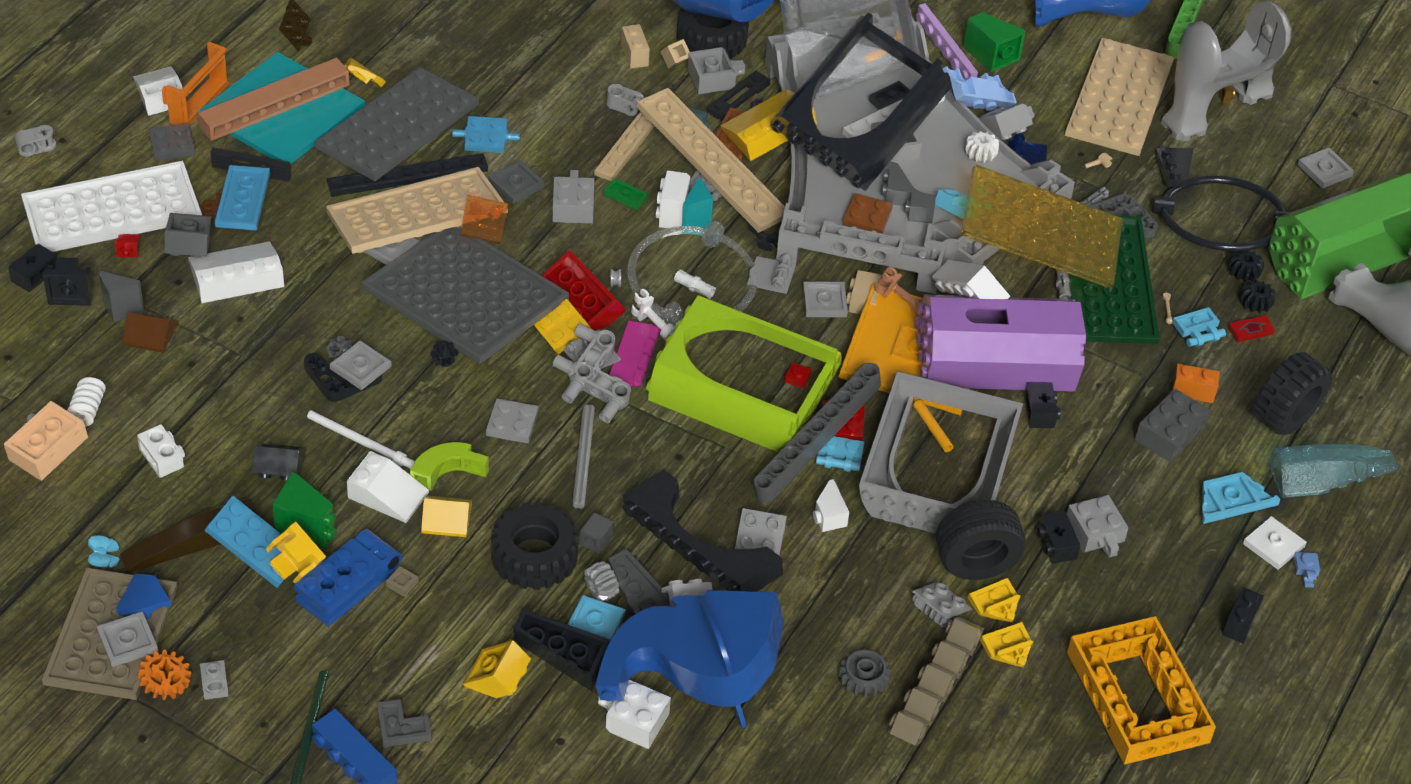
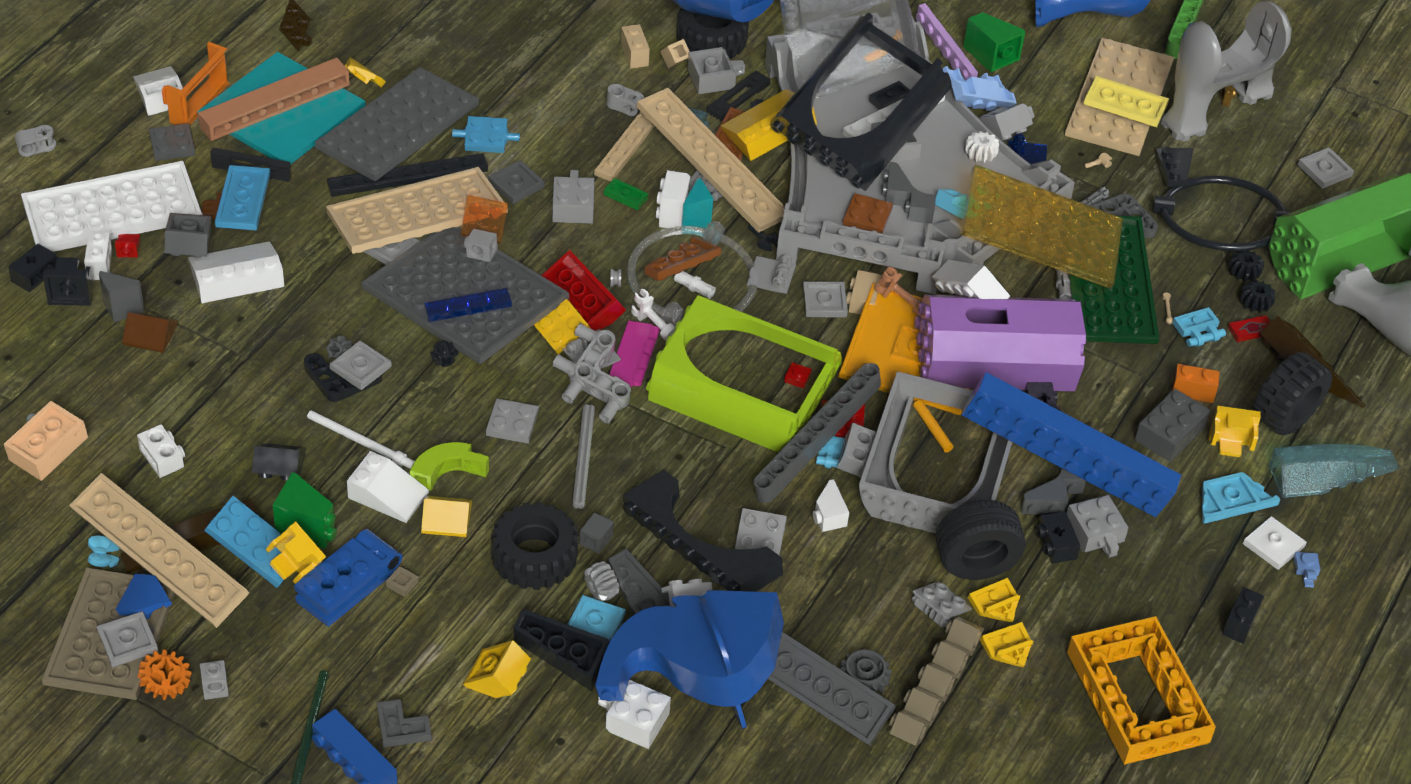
(87, 399): white piece -> none
(98, 253): none -> white brick
(159, 550): none -> tan plate
(468, 304): none -> clear blue tile
(481, 245): none -> light grey brick
(686, 257): none -> dark orange wing
(830, 690): none -> dark grey plate
(856, 449): none -> light grey brick
(1053, 495): none -> dark grey arch
(1071, 445): none -> blue brick
(1126, 101): none -> light yellow plate
(1233, 429): none -> yellow panel
(1289, 340): none -> dark brown wedge

